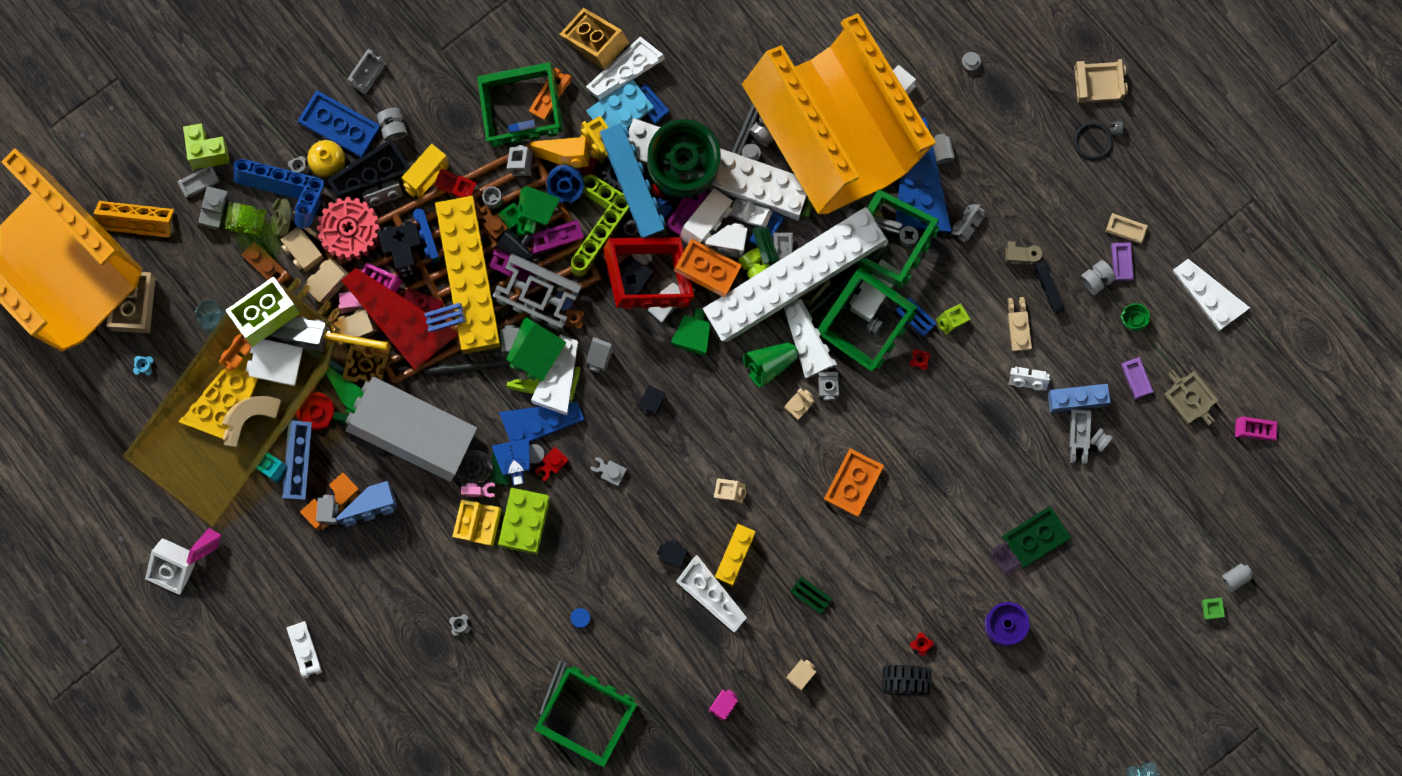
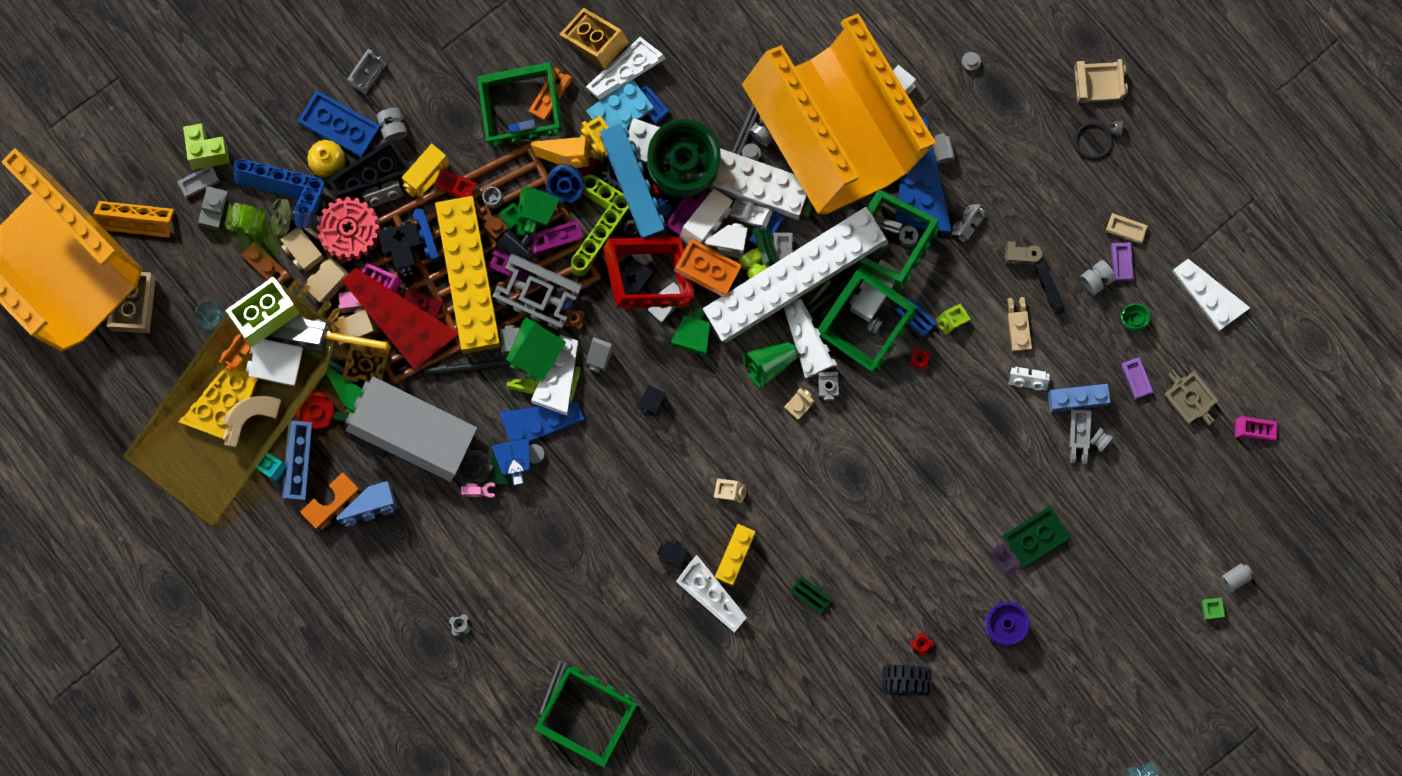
(138, 365): medium azure plate -> none
(169, 566): white slope -> none
(206, 544): dark pink slope -> none
(299, 161): light grey plate -> none
(304, 649): white plate -> none
(327, 510): light grey brick -> none
(430, 321): blue tile -> none
(477, 522): yellow slope -> none
(519, 161): light grey brick -> none
(524, 521): lime brick -> none
(553, 462): red plate -> none
(580, 618): blue tile -> none
(611, 472): light grey plate -> none
(724, 704): dark pink brick -> none
(801, 674): tan brick -> none
(853, 482): orange plate -> none

